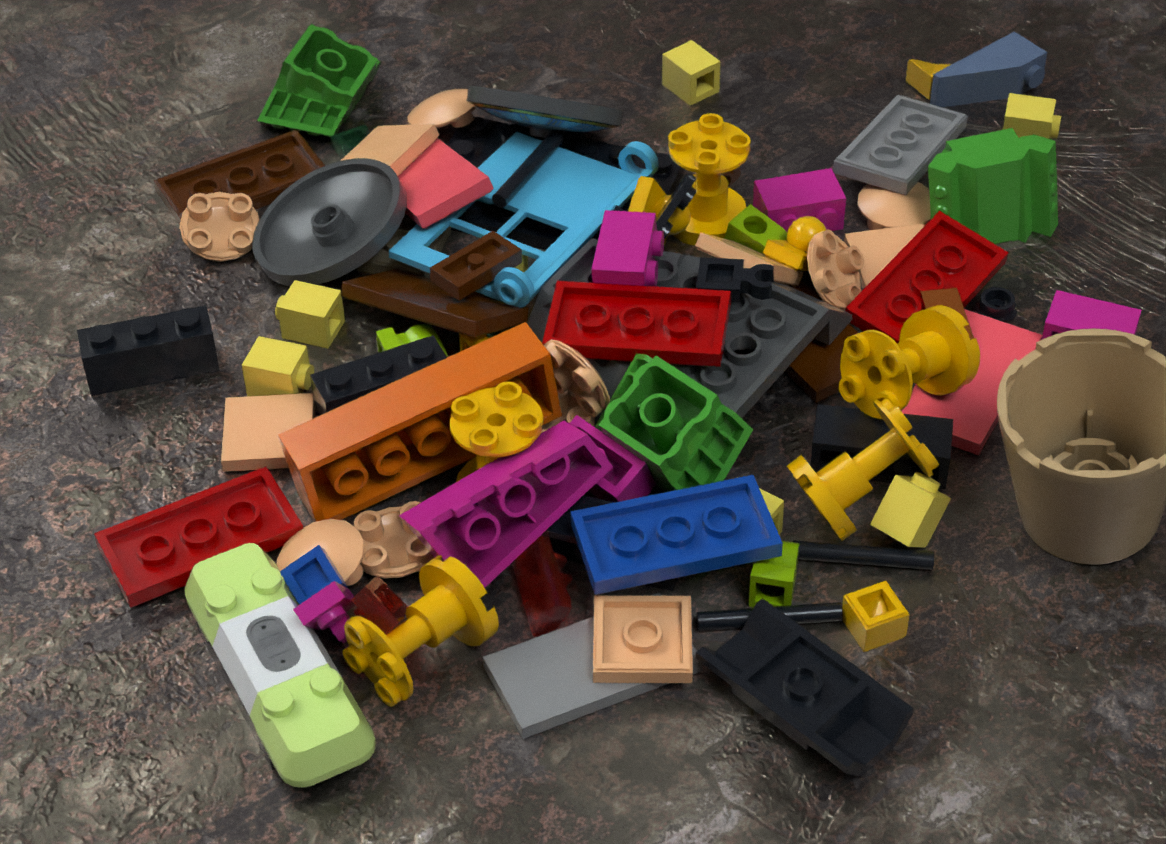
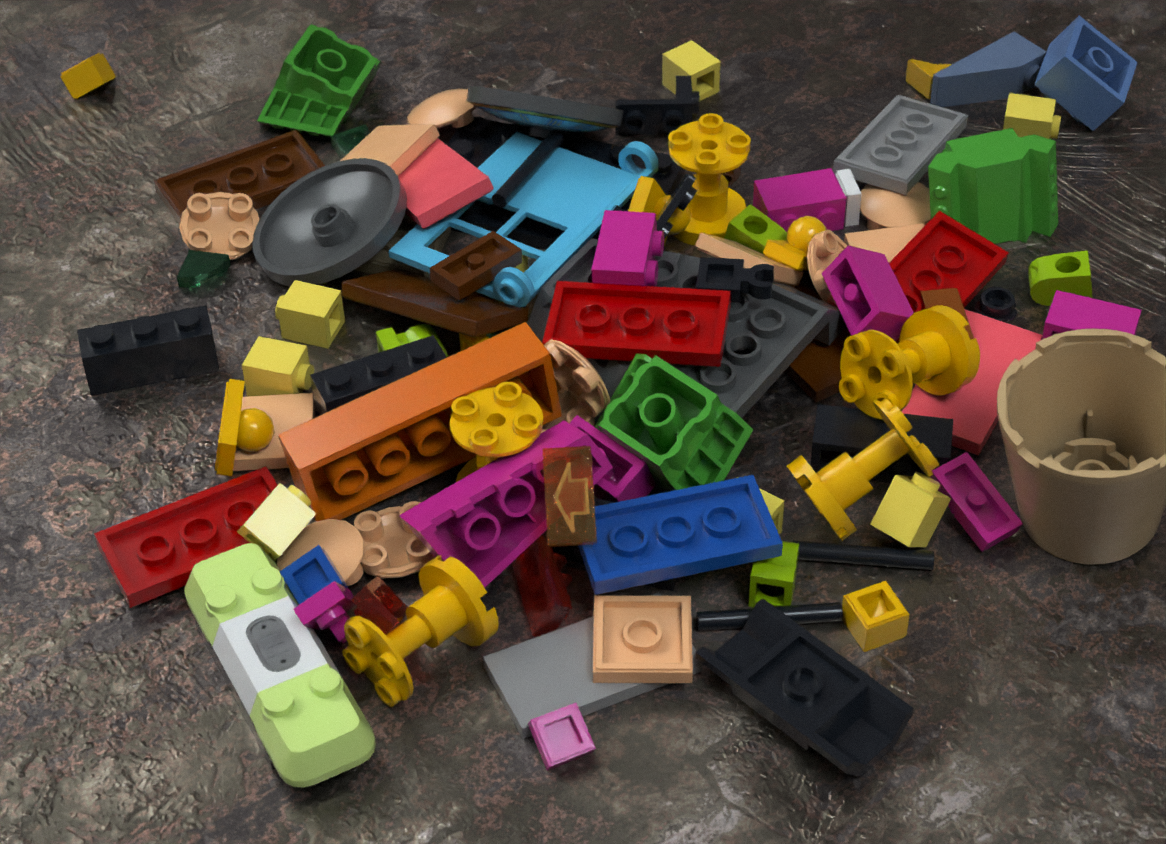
(87, 75): none -> yellow slope
(201, 266): none -> clear green tile
(247, 428): none -> yellow tile
(278, 520): none -> light yellow brick
(561, 736): none -> dark pink tile
(569, 496): none -> clear orange tile
(659, 115): none -> black bracket
(852, 194): none -> white tile
(867, 292): none -> dark pink brick
(976, 502): none -> dark pink plate
(1060, 272): none -> lime leg
(1086, 73): none -> medium blue brick

